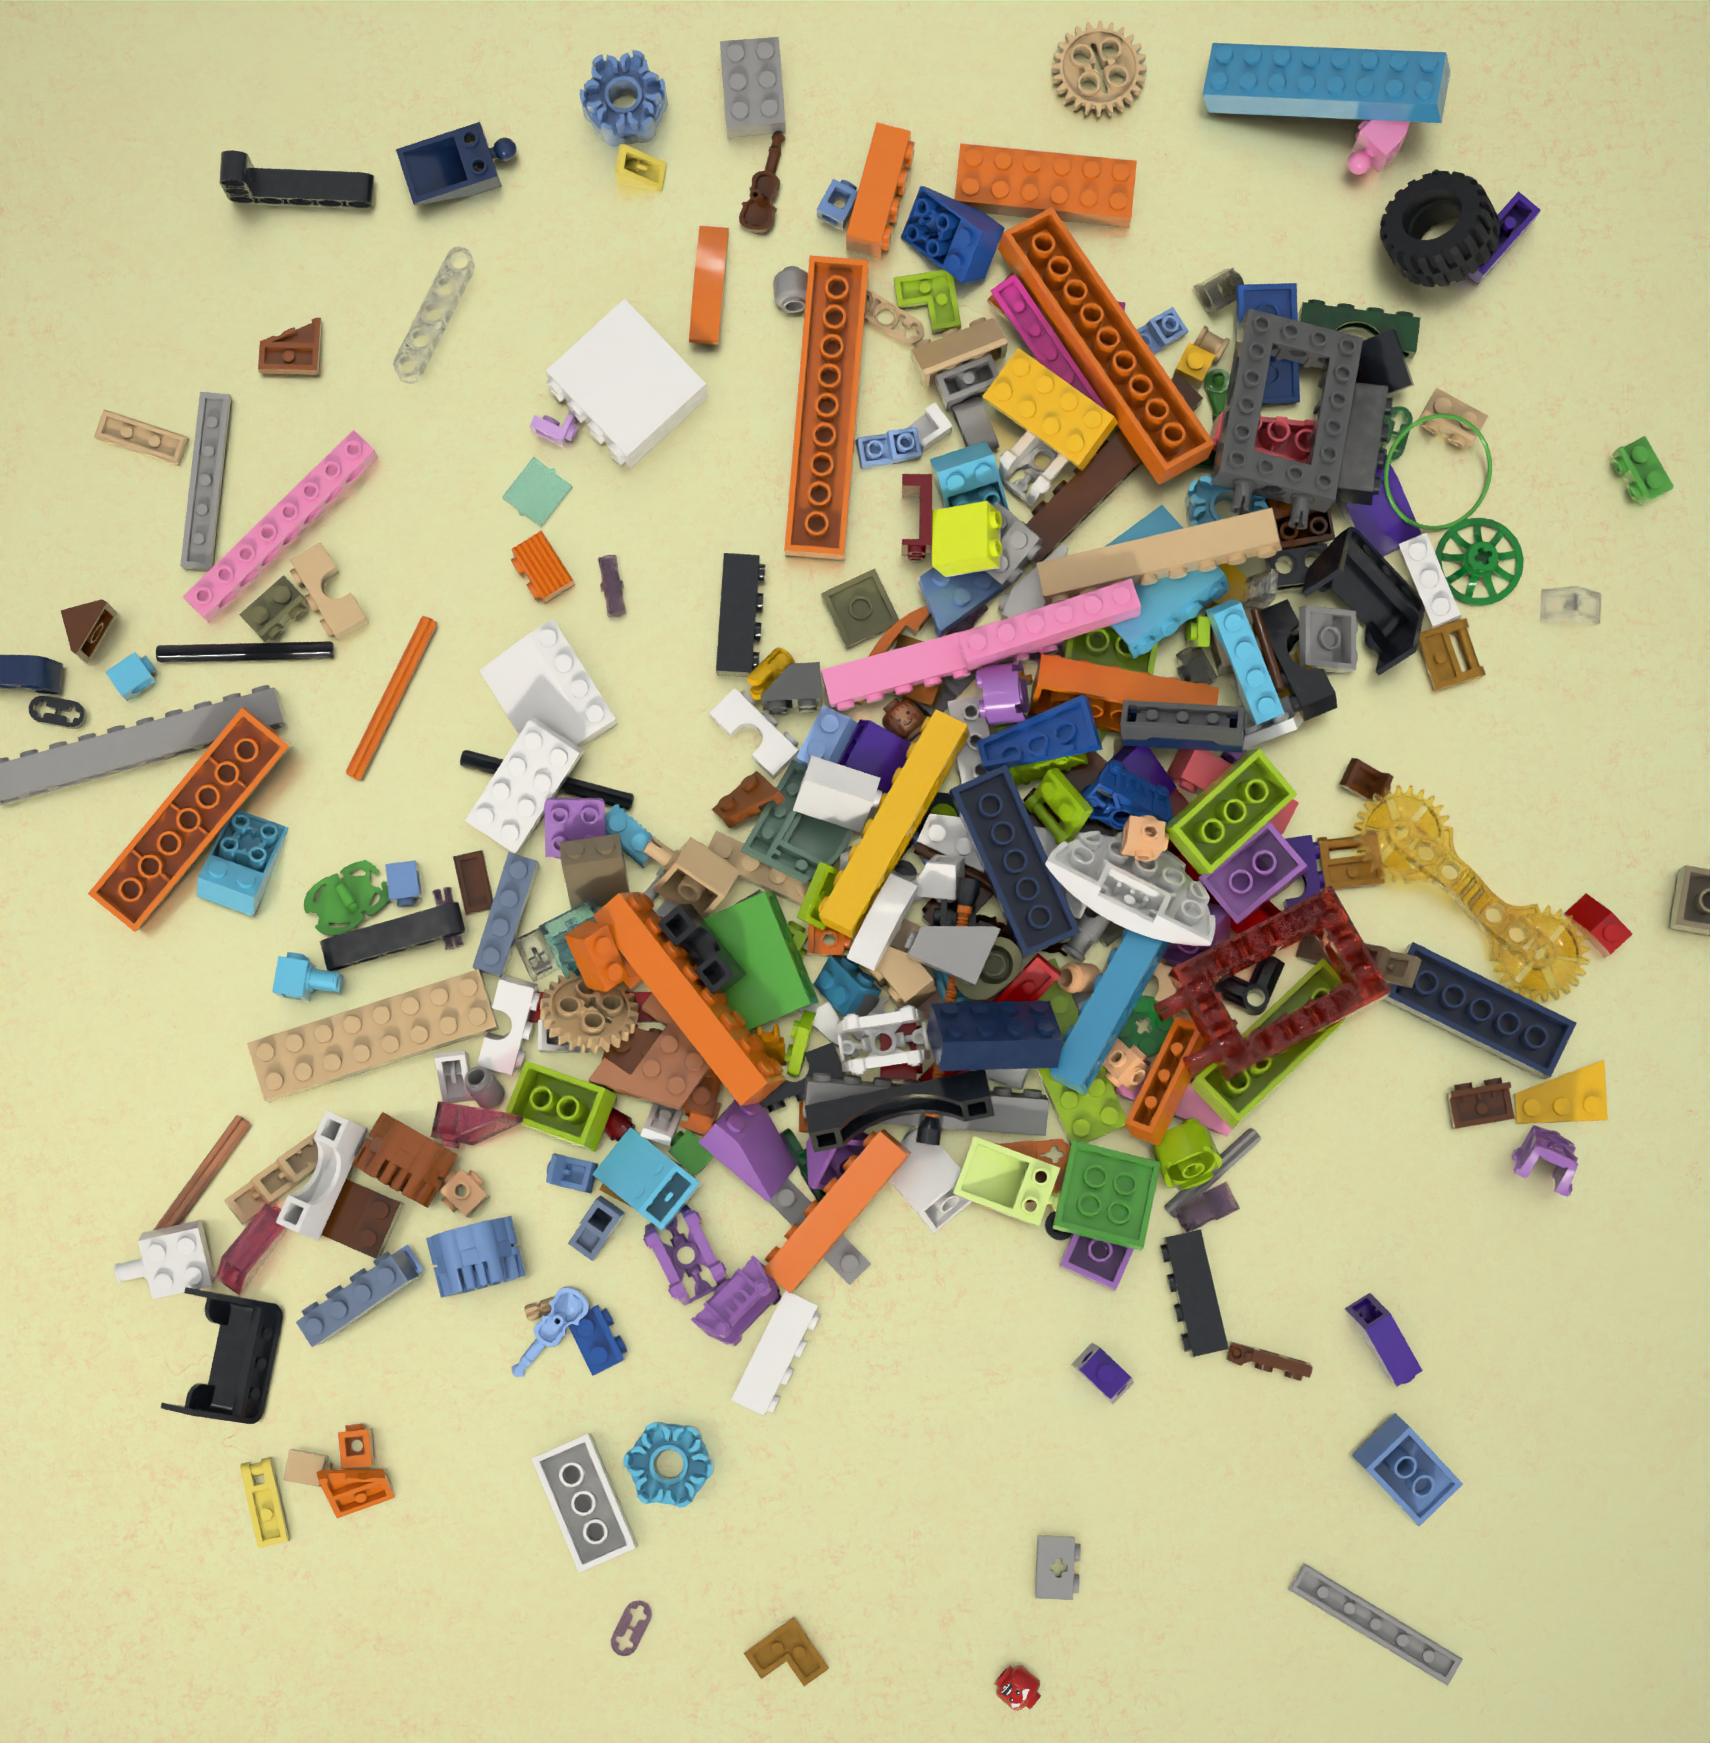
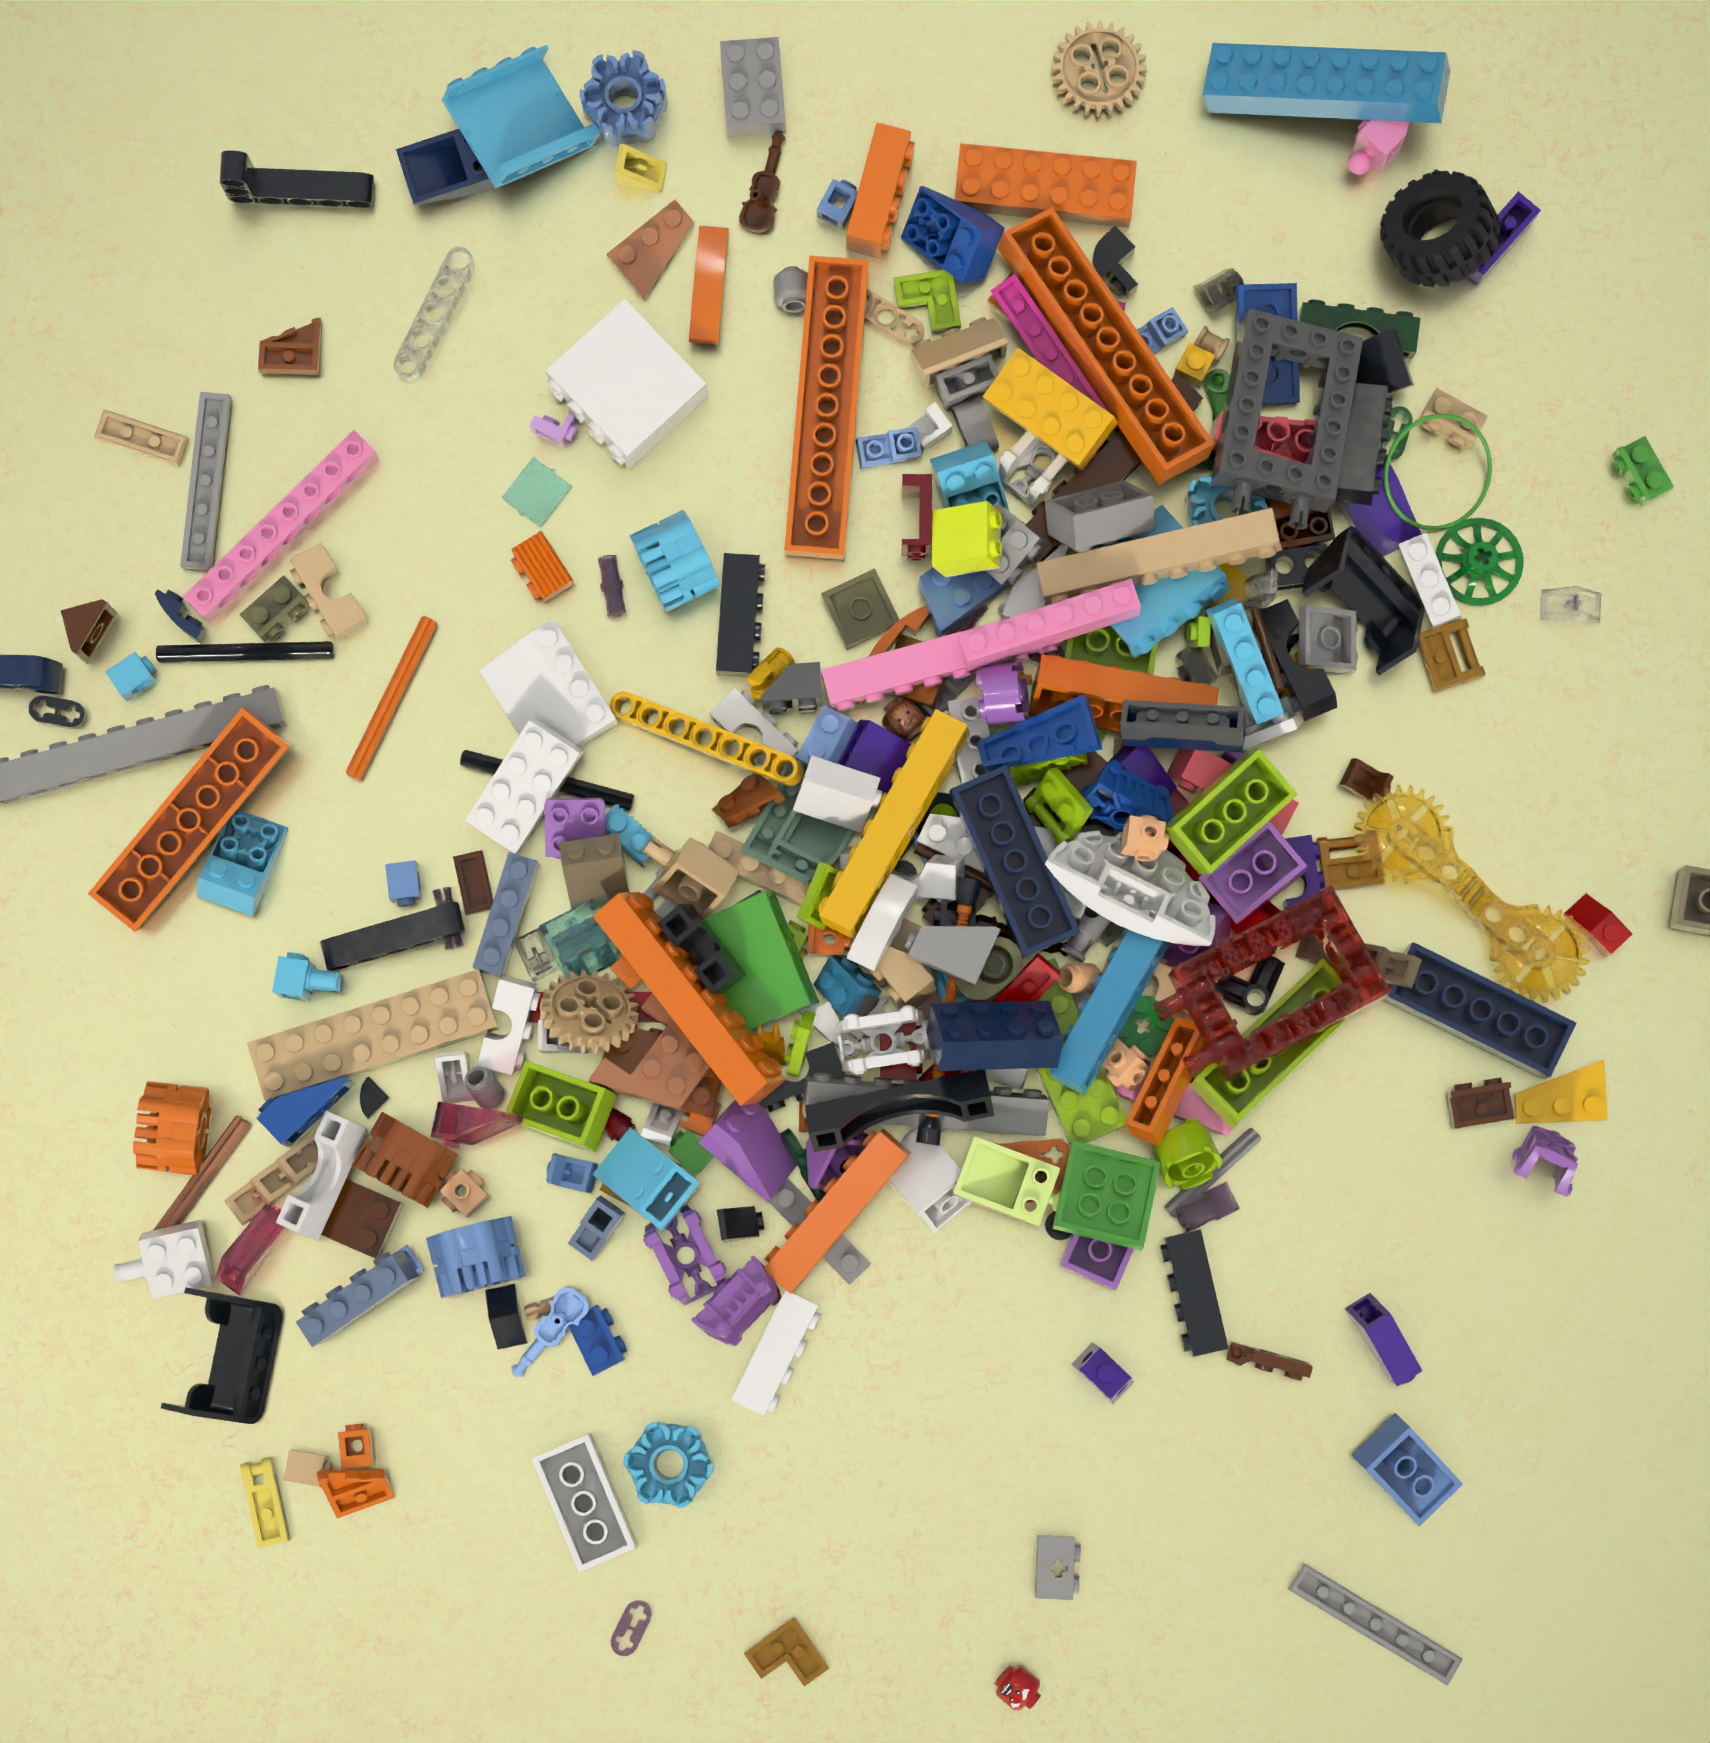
(176, 610): none -> dark blue slope
(176, 1130): none -> orange piece
(296, 1112): none -> blue slope
(345, 899): bright green shield -> none
(371, 1097): none -> black tile
(505, 1316): none -> black slope
(517, 117): none -> medium azure panel
(596, 956): orange brick -> none
(650, 247): none -> nougat wing
(675, 560): none -> medium azure piece
(692, 738): none -> yellow beam
(739, 1223): none -> black slope
(1100, 515): none -> light grey brick
(1108, 257): none -> black brick

